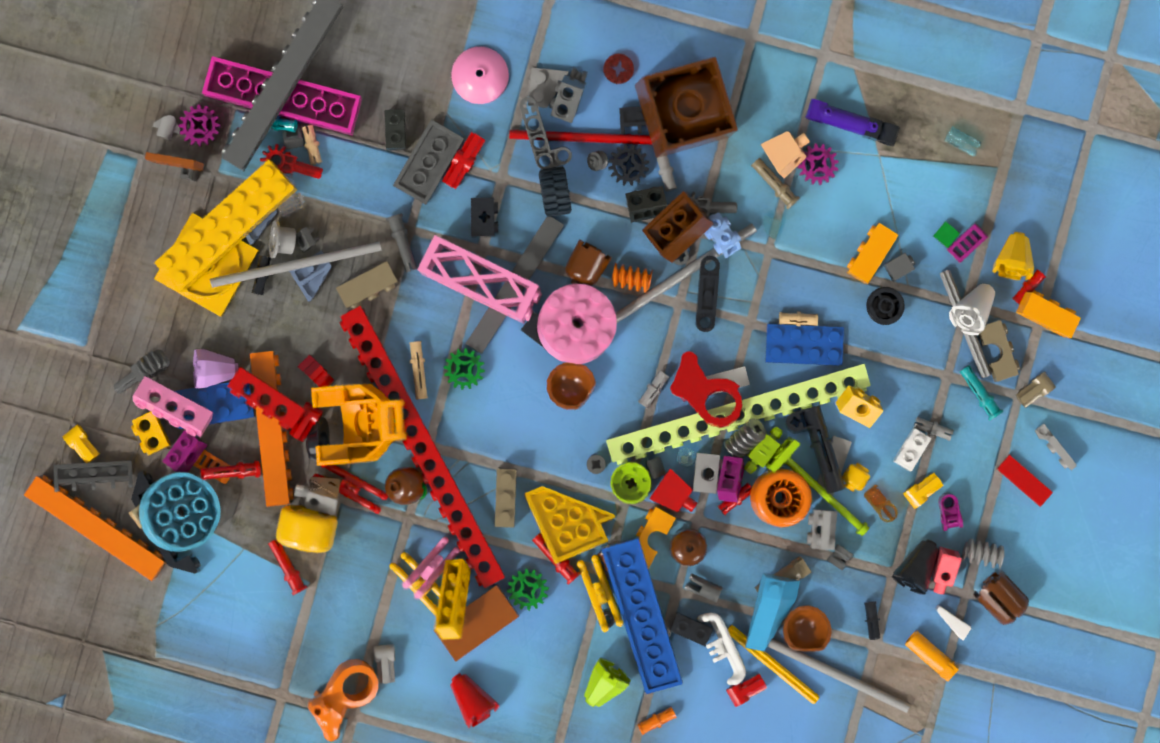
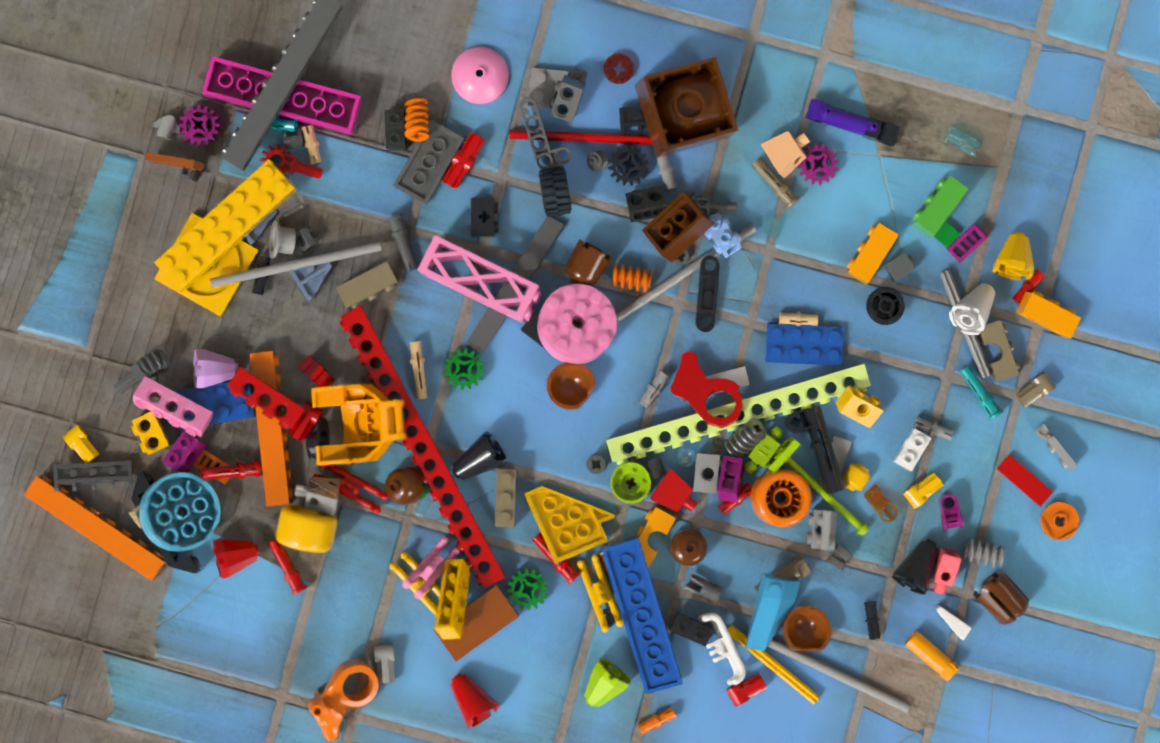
(234, 555): none -> red cone
(416, 119): none -> orange piece
(479, 458): none -> black cone
(938, 206): none -> bright green brick
(1070, 522): none -> orange plate

